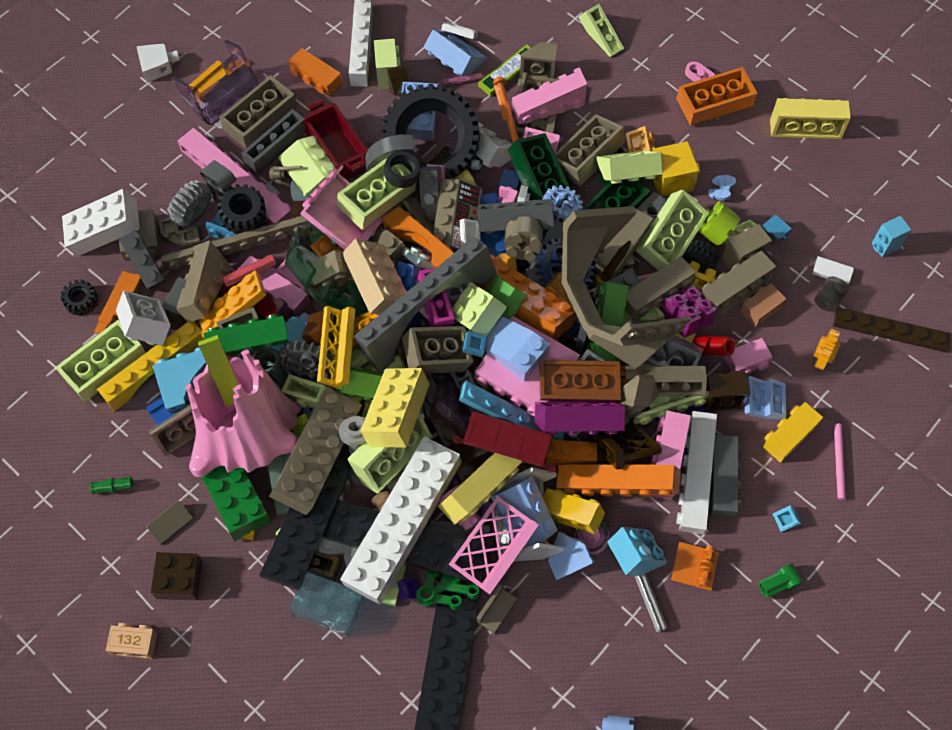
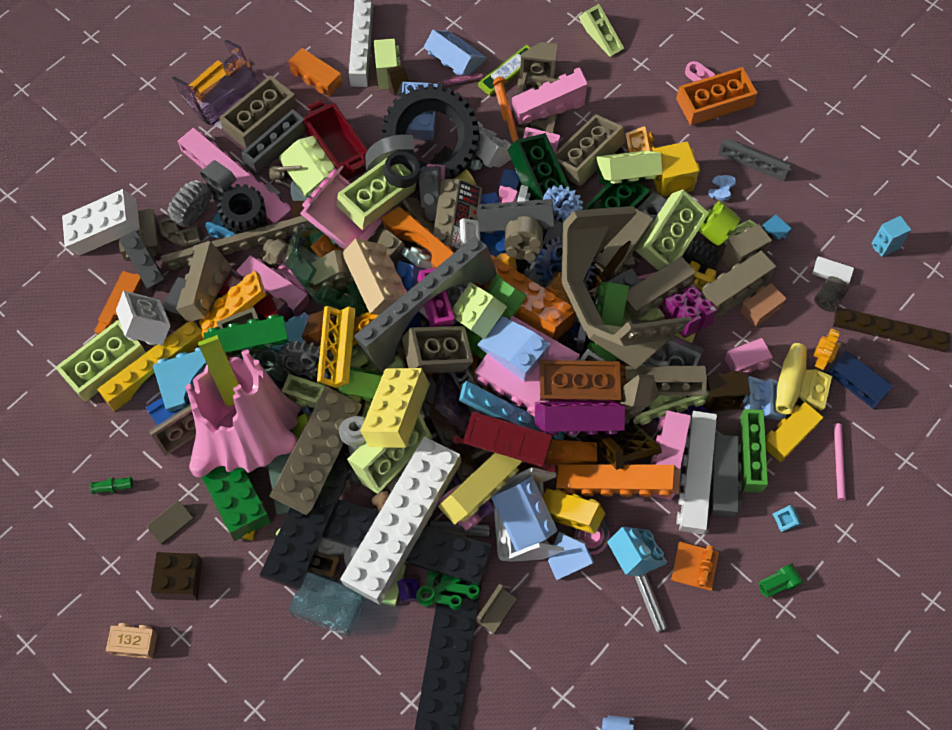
(84, 305): black tyre -> none
(156, 61): white torso -> none
(258, 266): coral axle -> none
(274, 252): none -> dark tan head
(459, 30): white tile -> none
(474, 343): dark azure plate -> none
(507, 557): bright pink fence -> none
(715, 345): red pin -> none
(753, 451): none -> bright green brick
(754, 159): none -> dark grey fence
(797, 382): none -> light yellow plate
(809, 118): light yellow brick -> none
(860, 379): none -> dark blue brick

